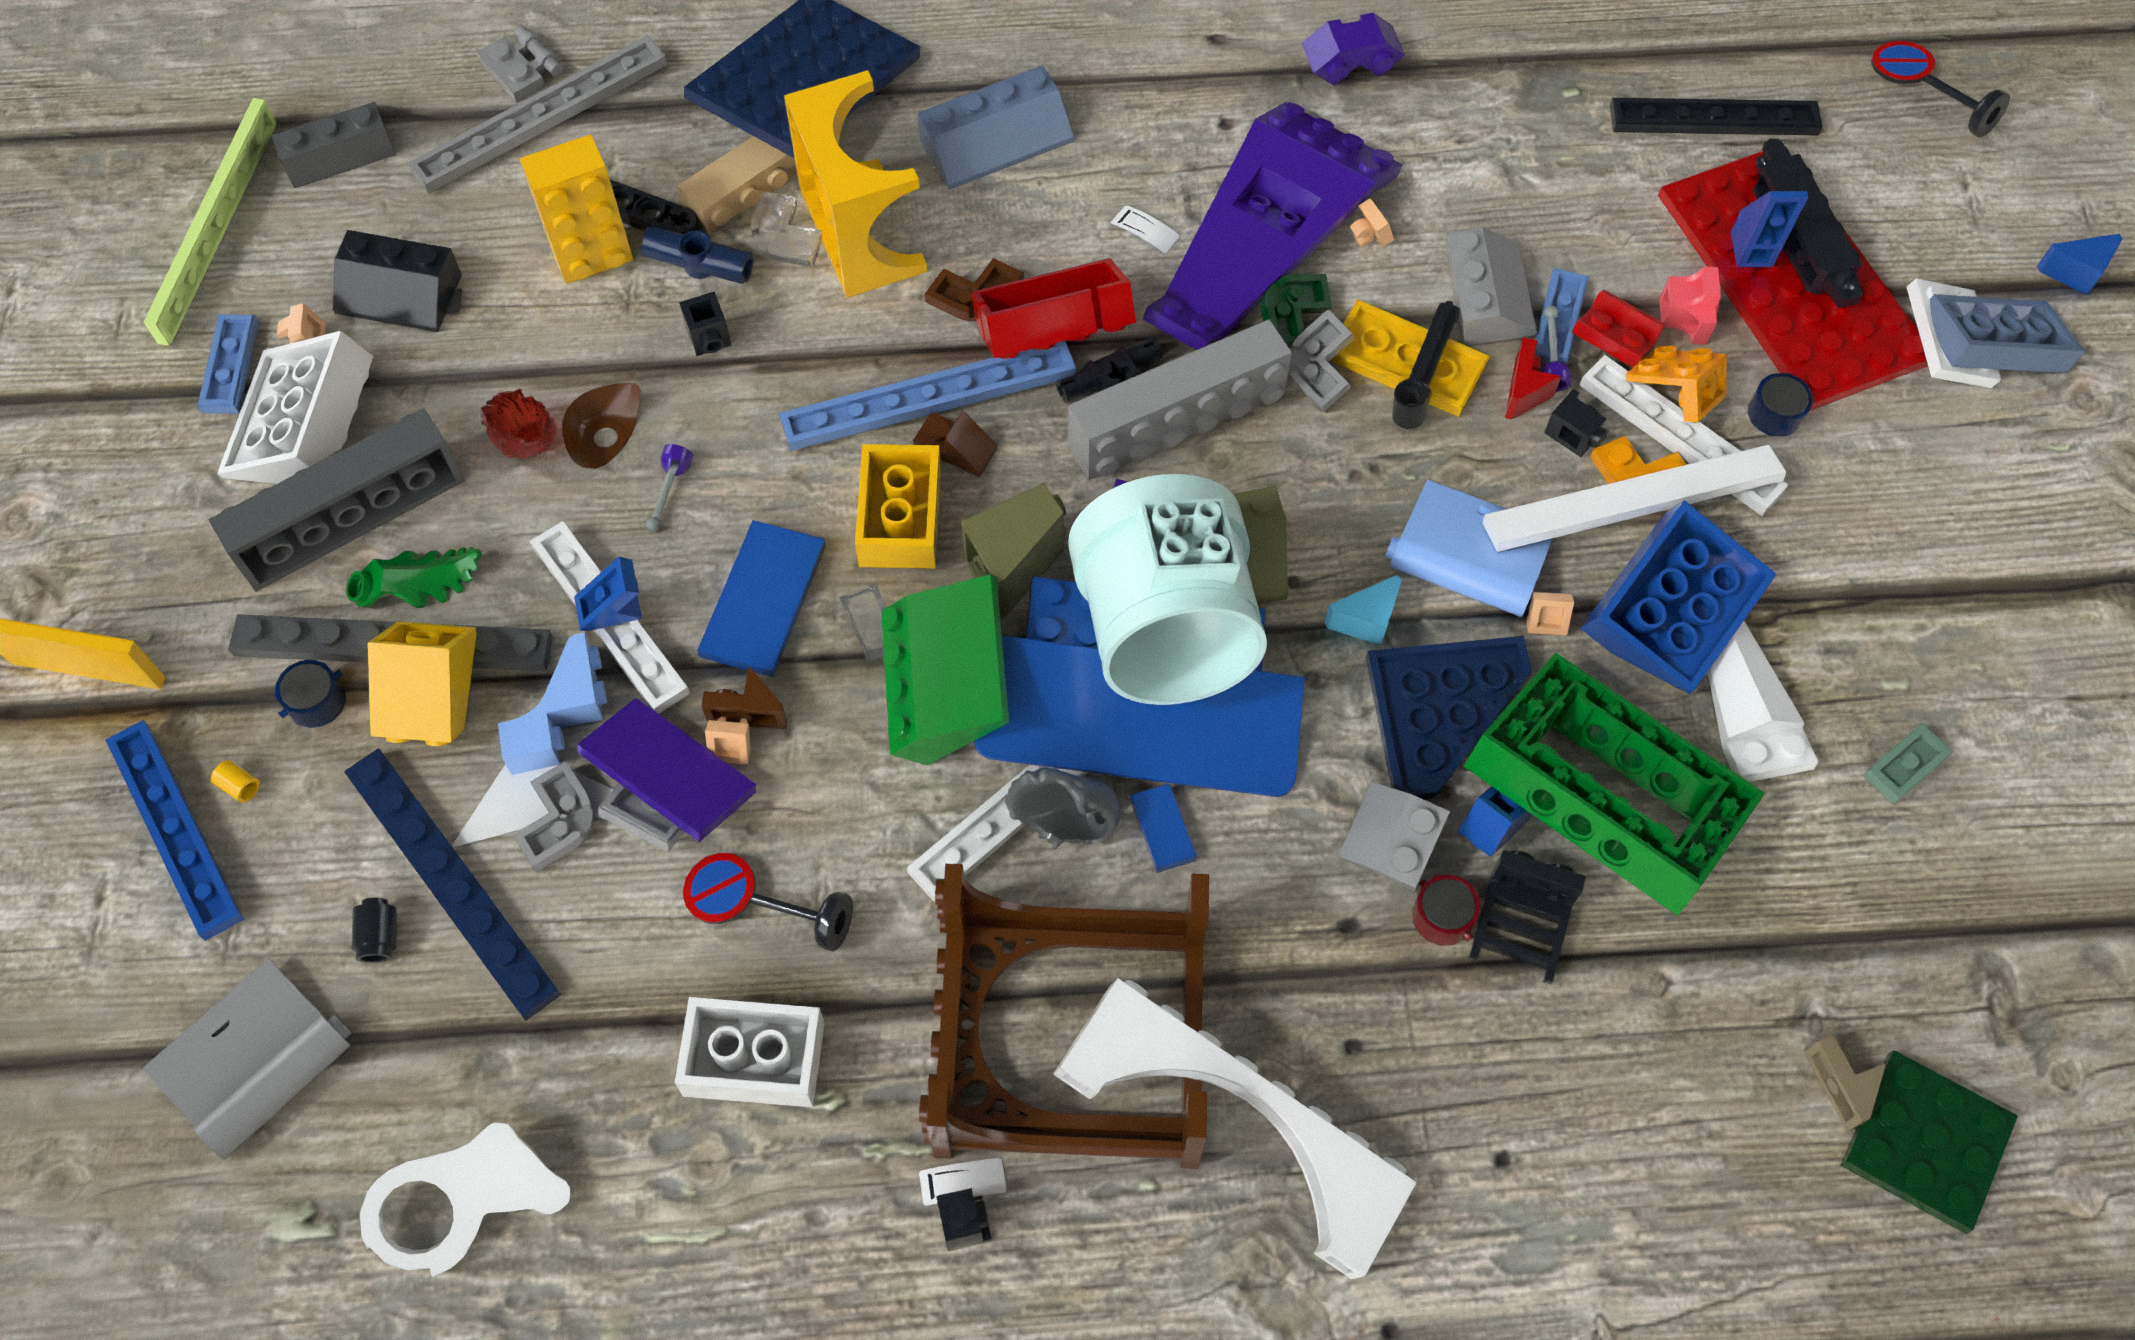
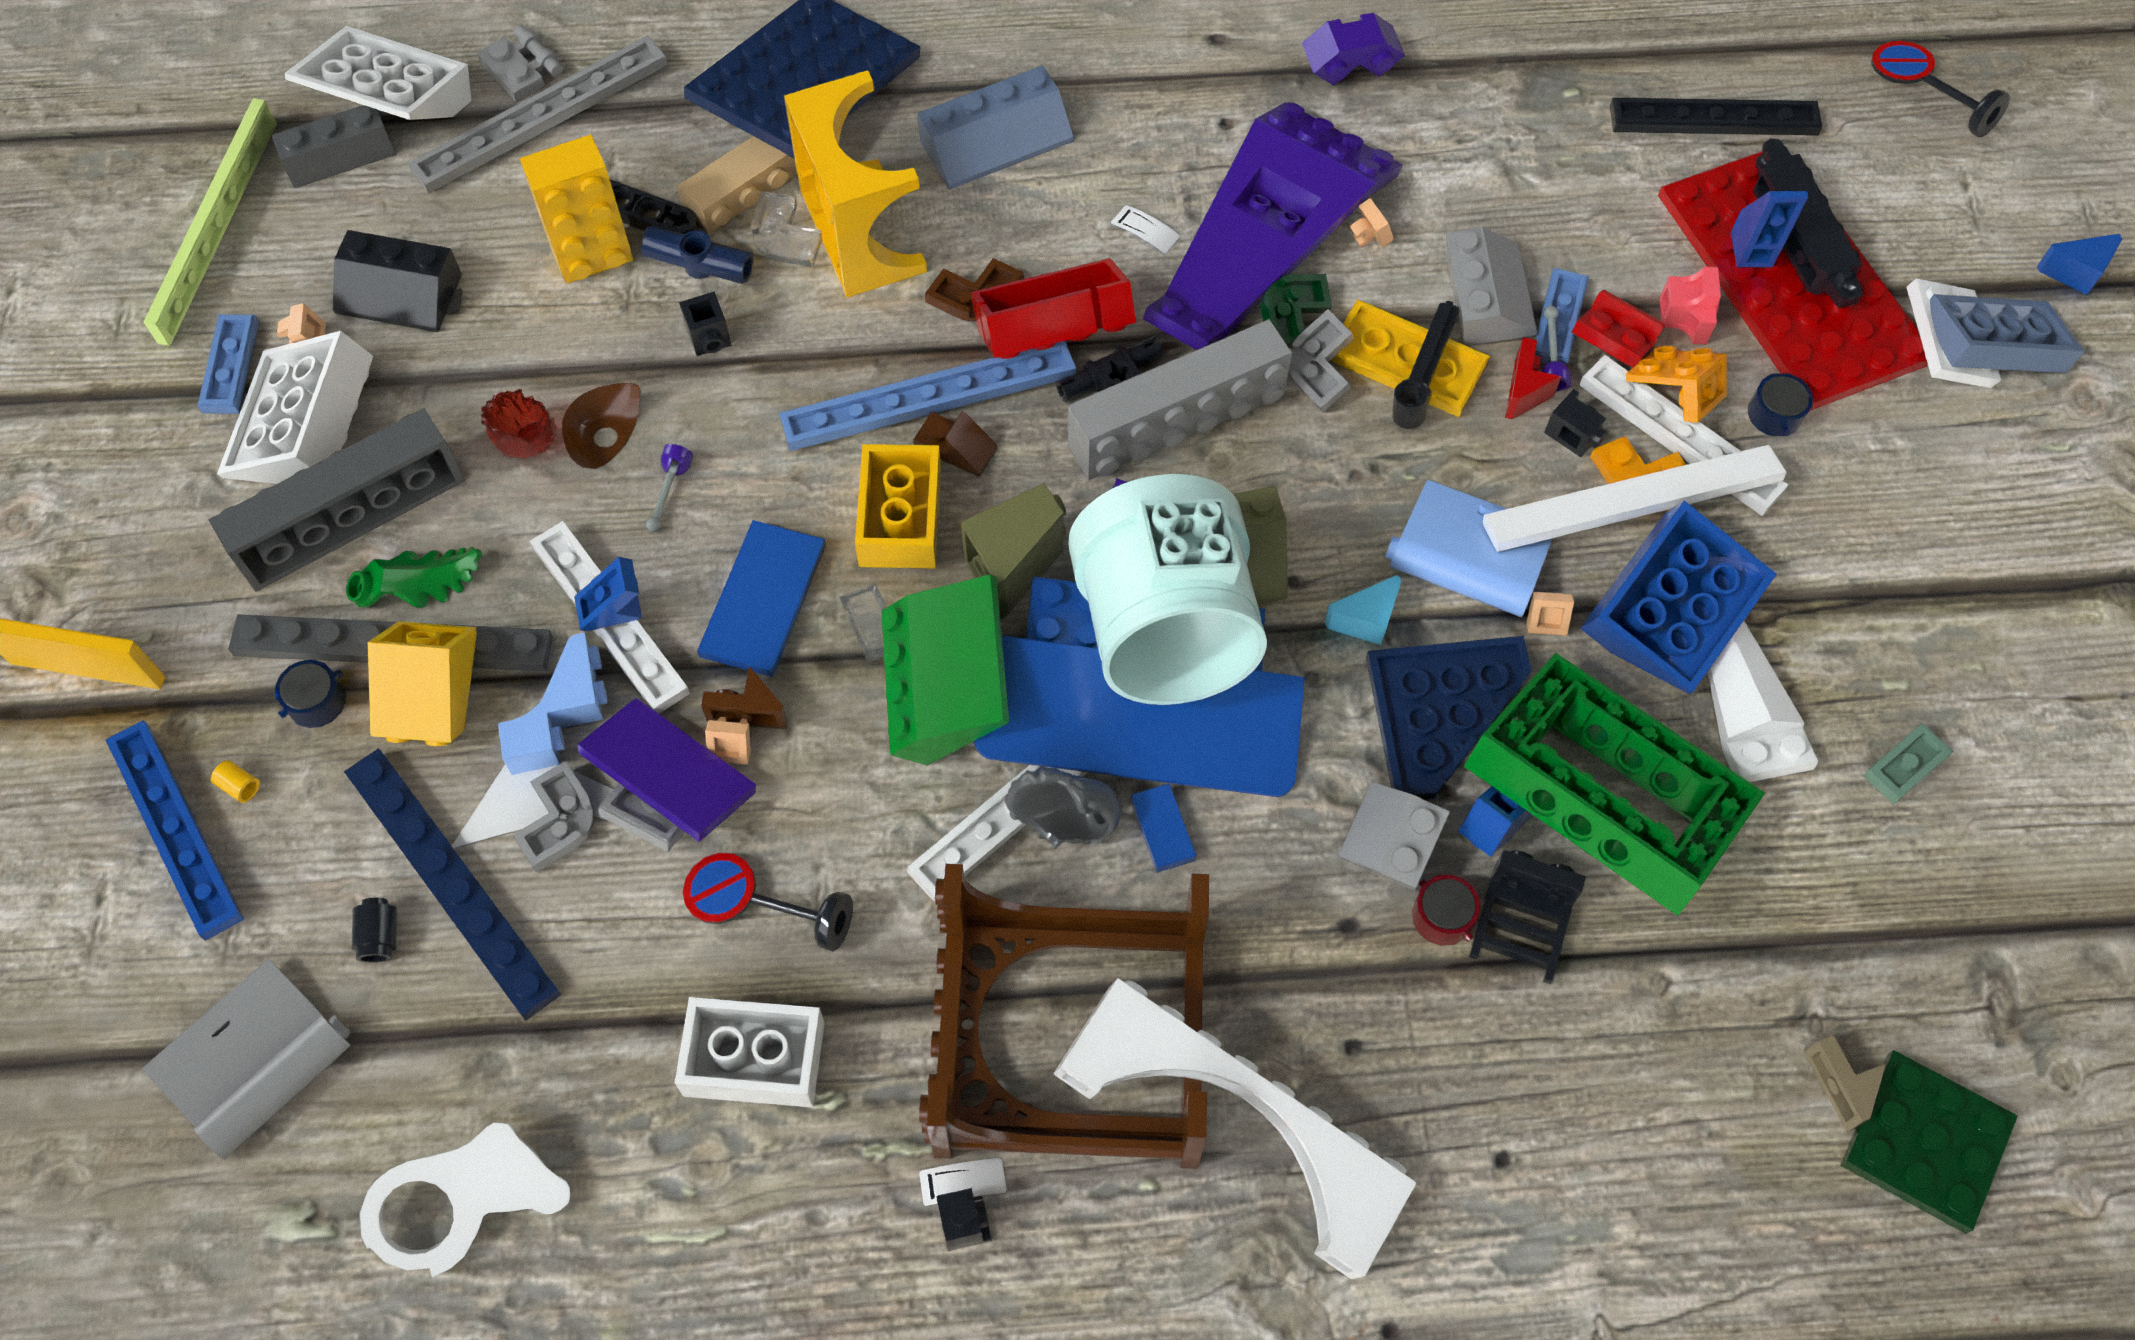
(385, 75): none -> white slope

